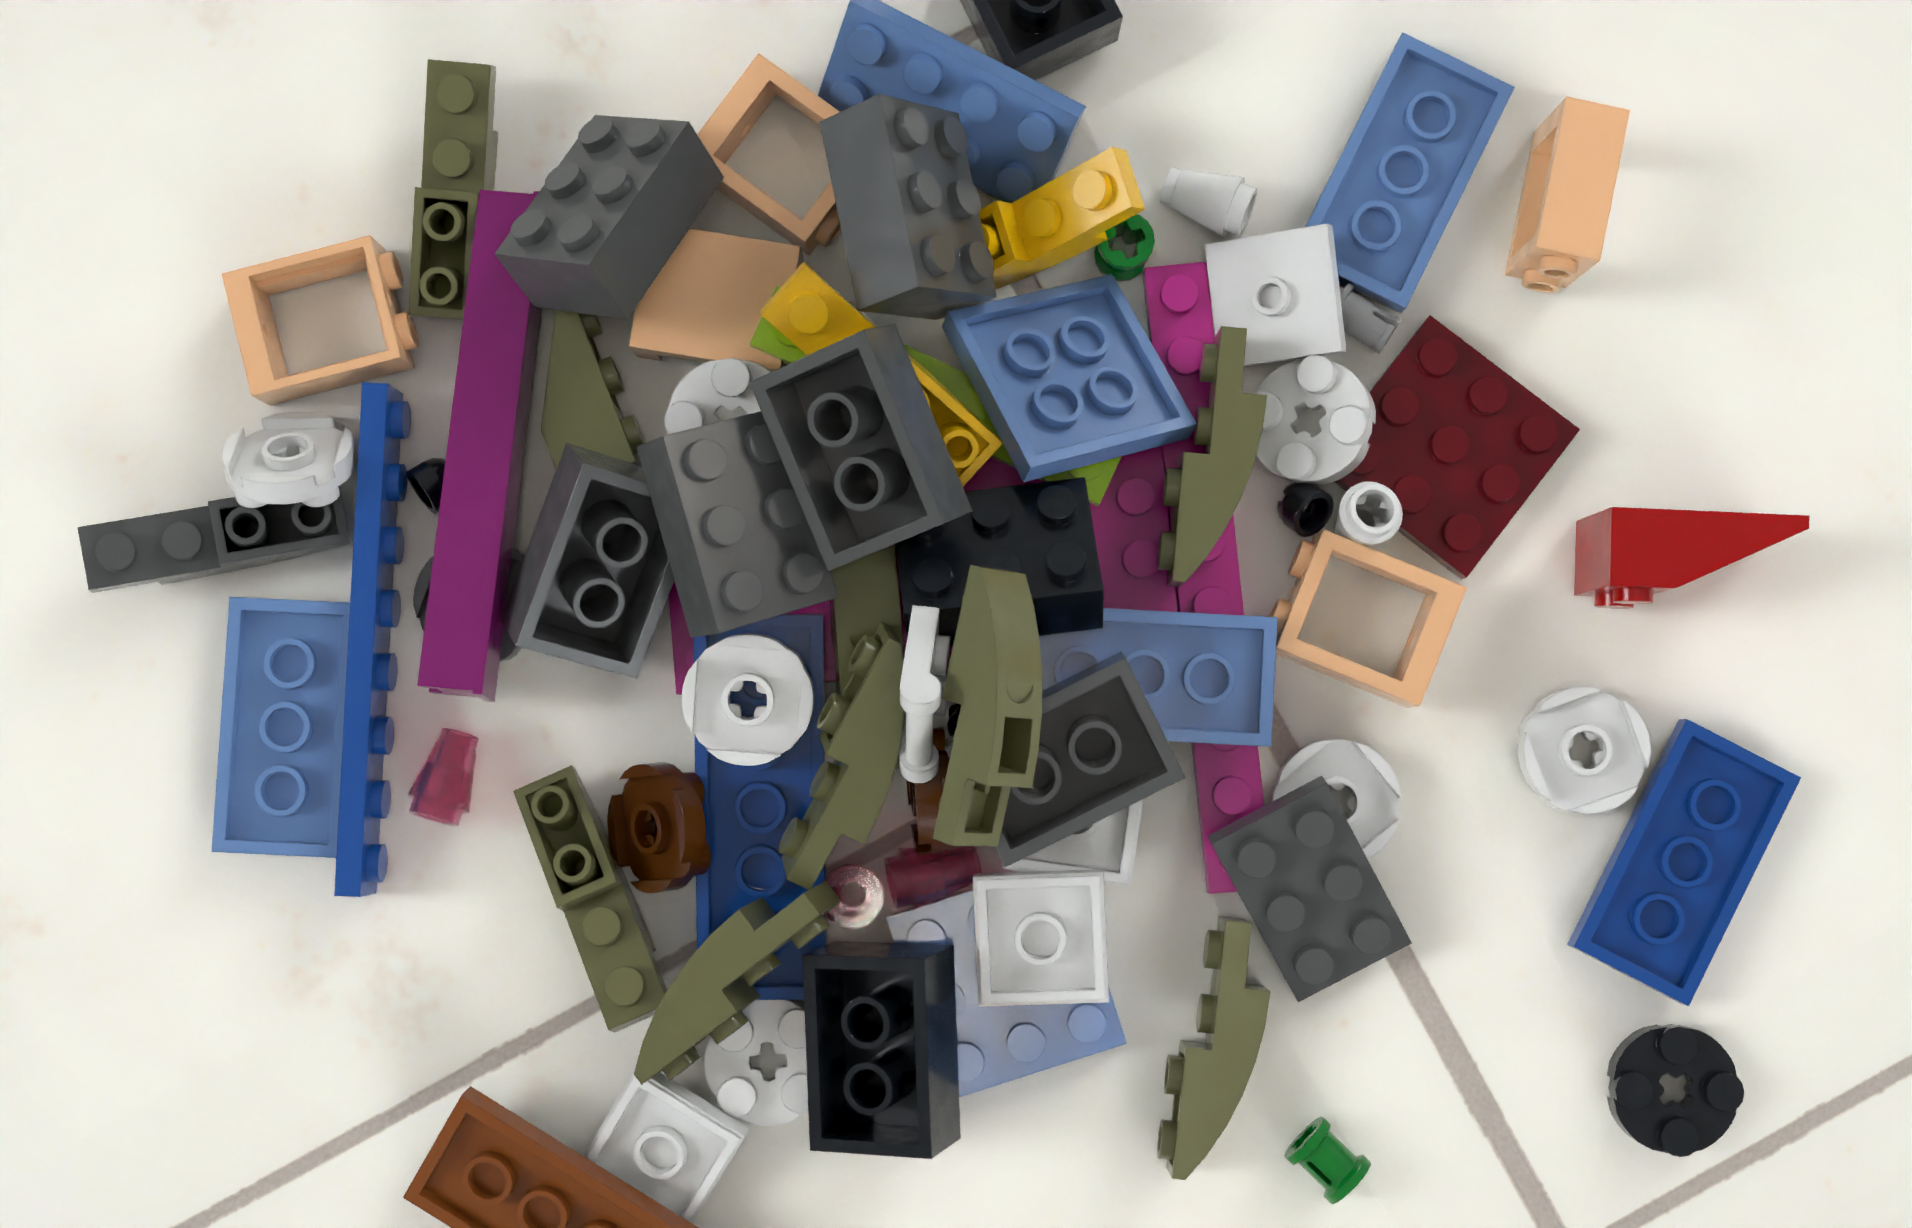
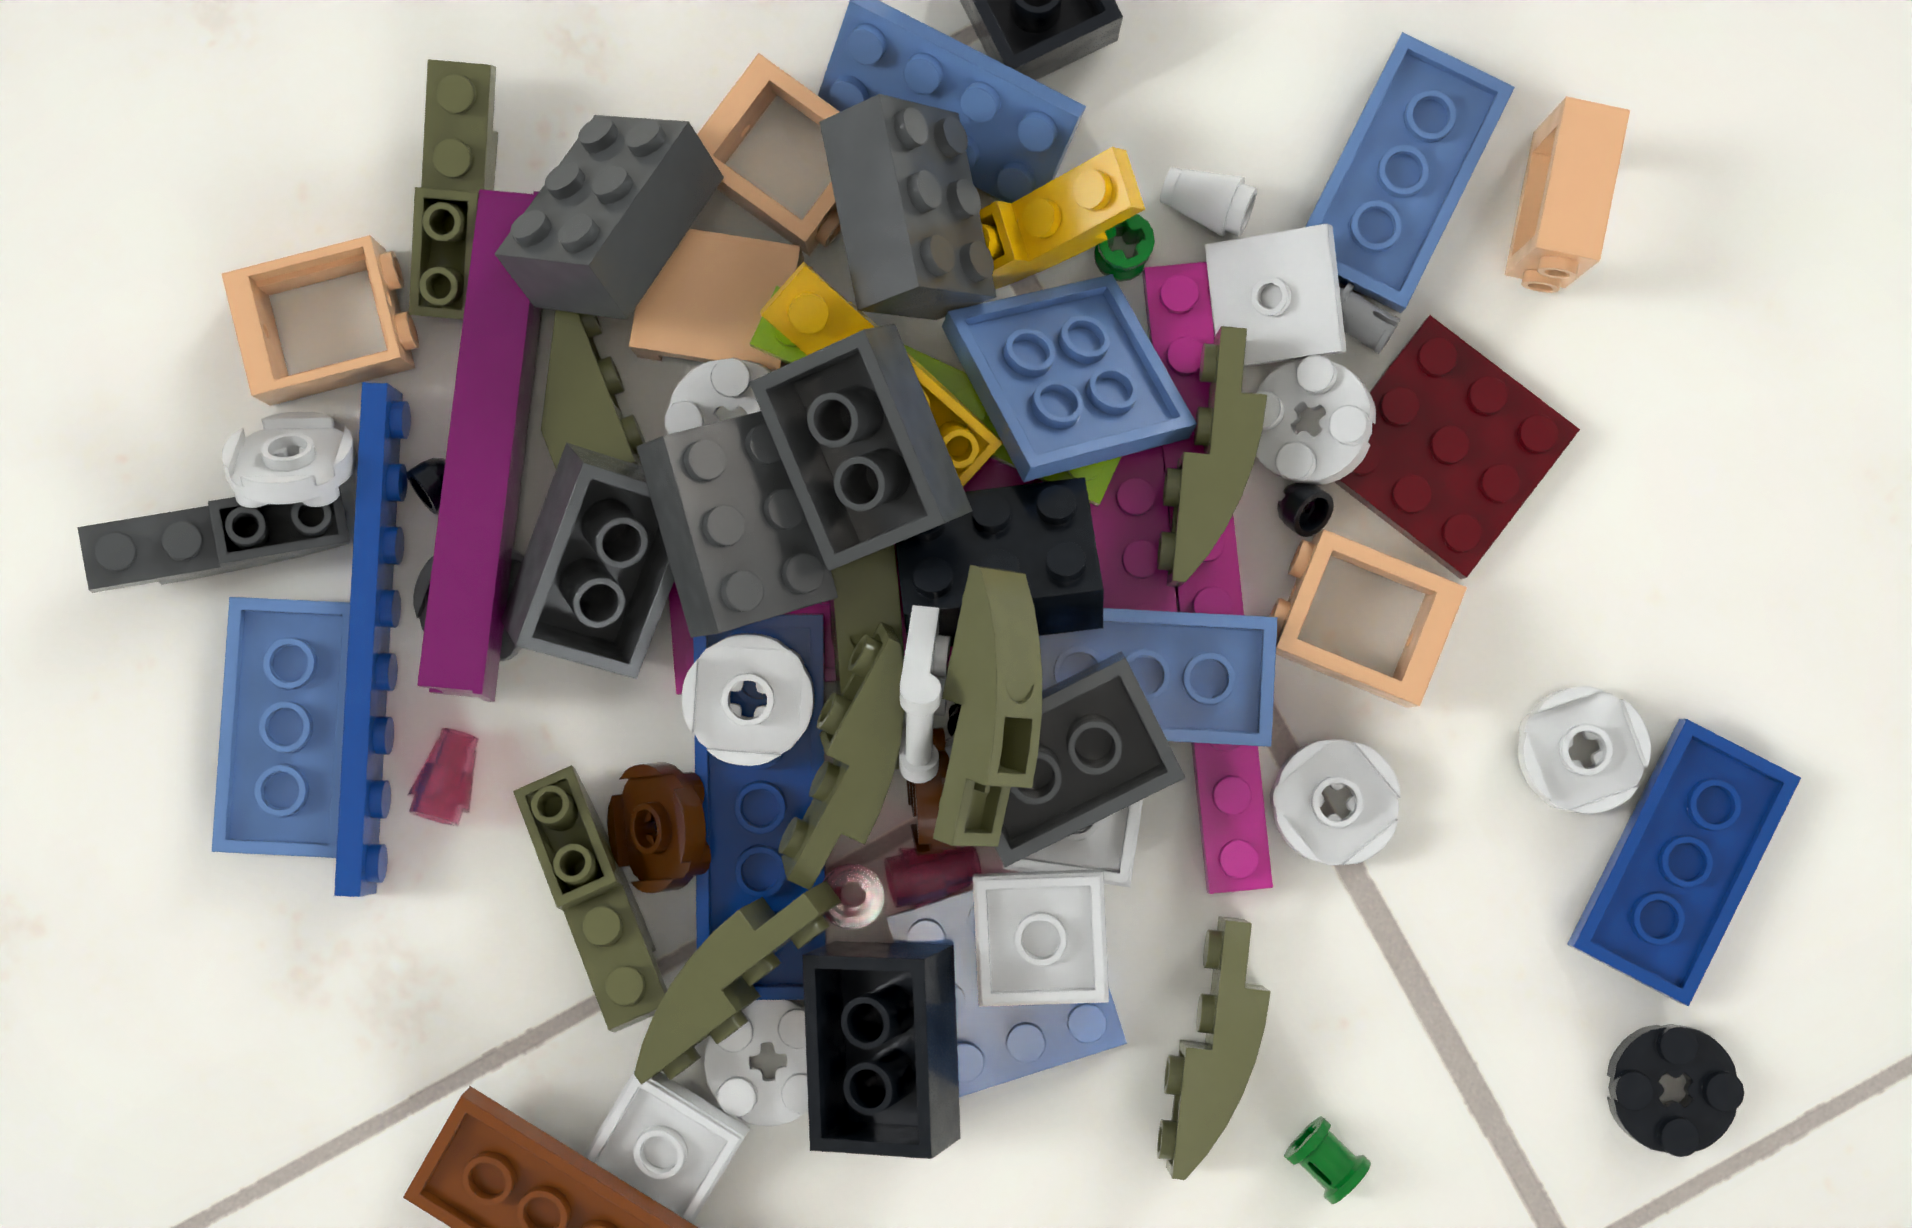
(1309, 888): dark grey plate -> none
(1369, 514): white cone -> none
(1639, 552): red slope -> none

